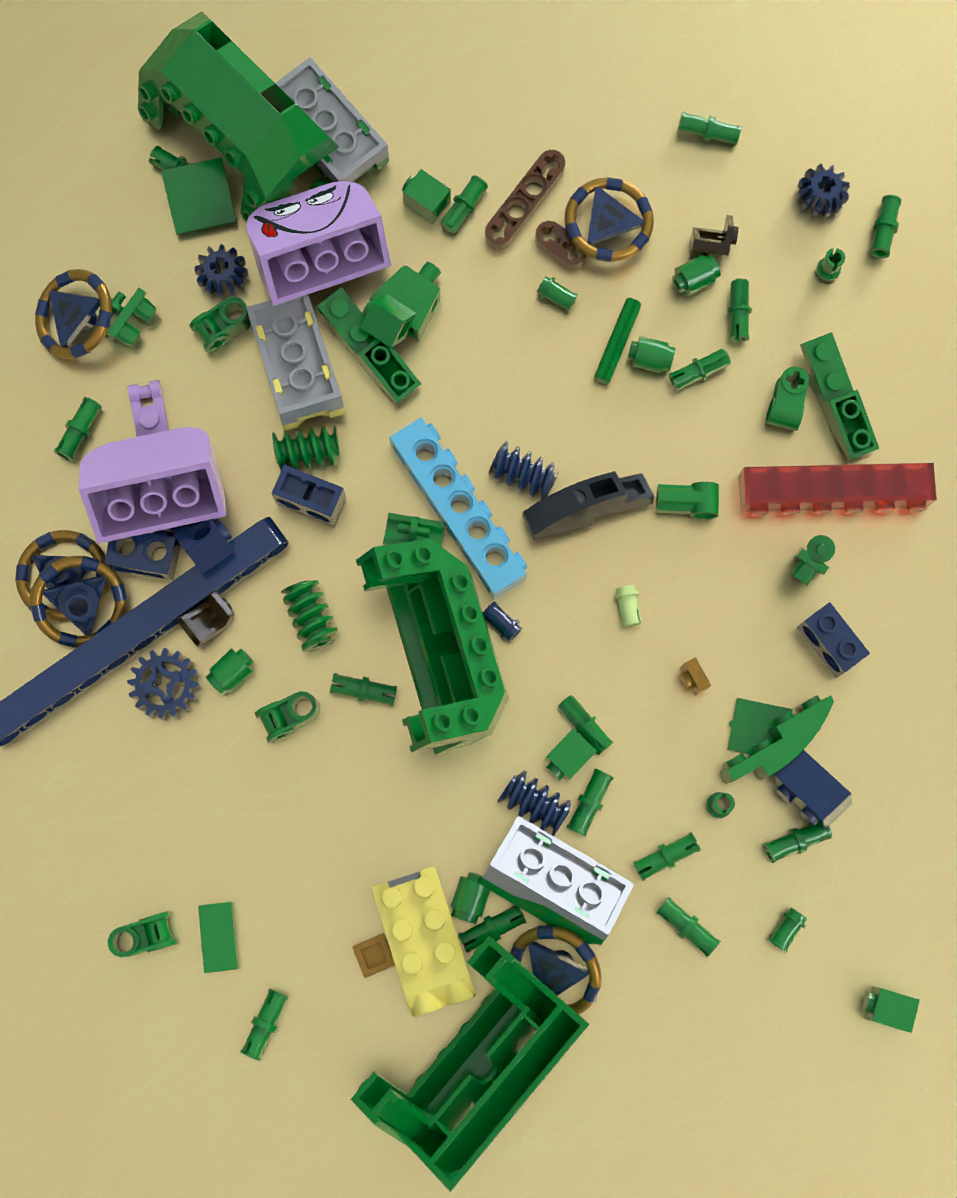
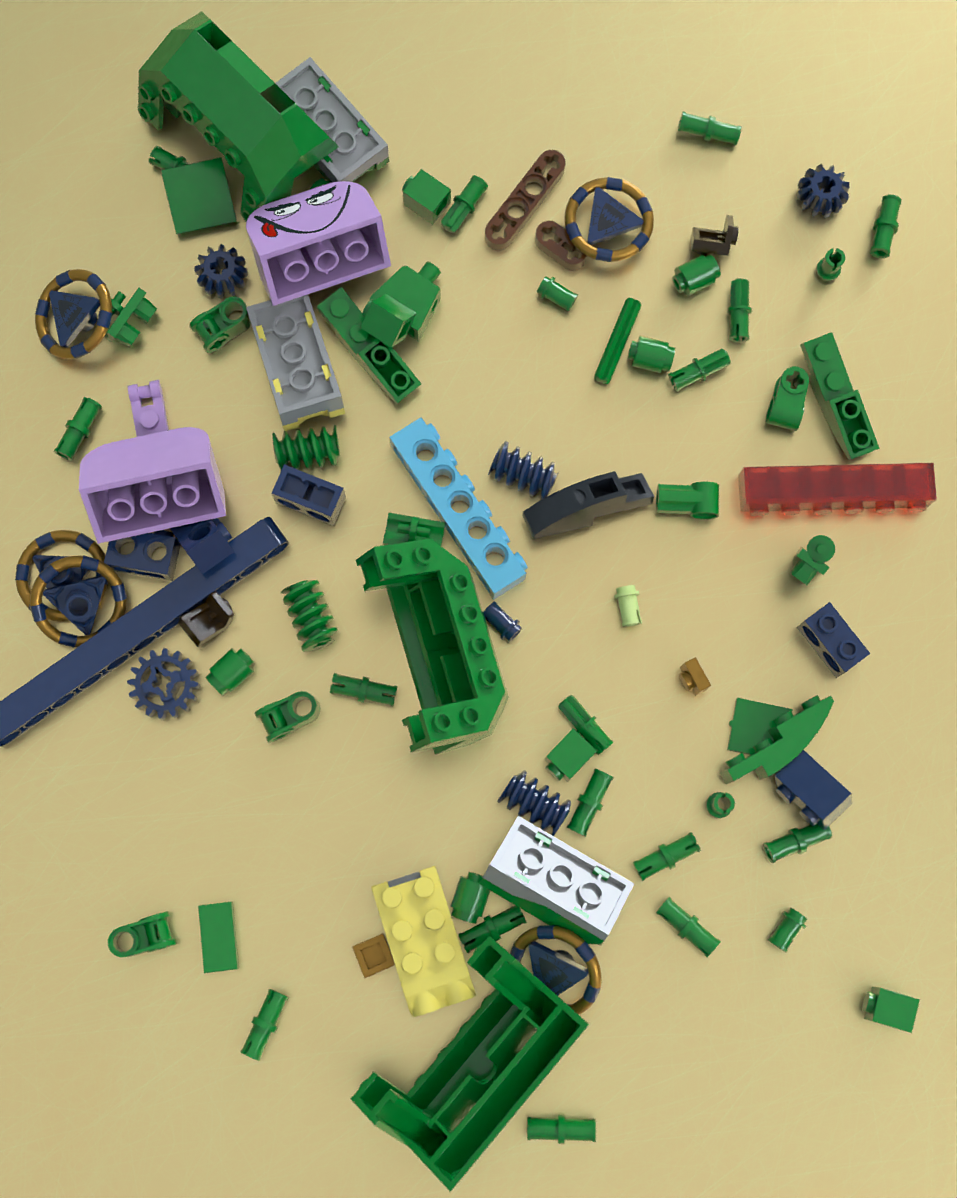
(561, 1129): none -> green pin

